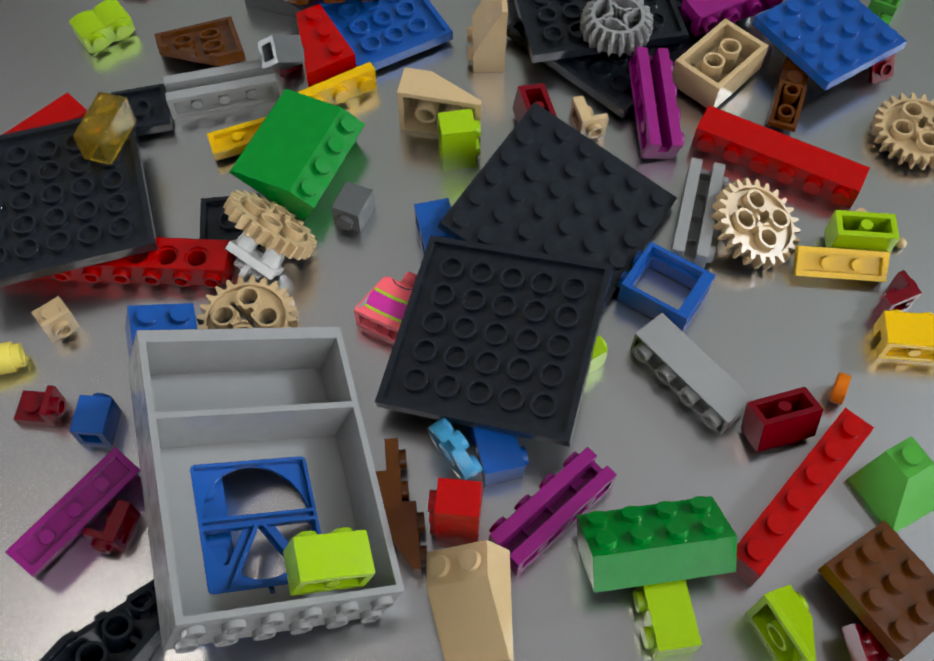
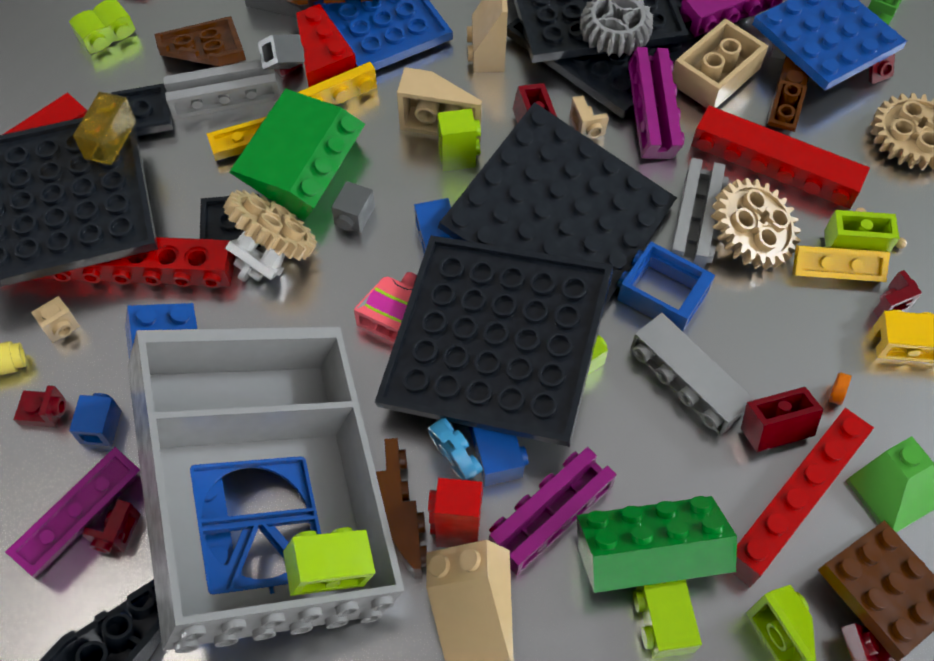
(269, 304): tan gear -> none

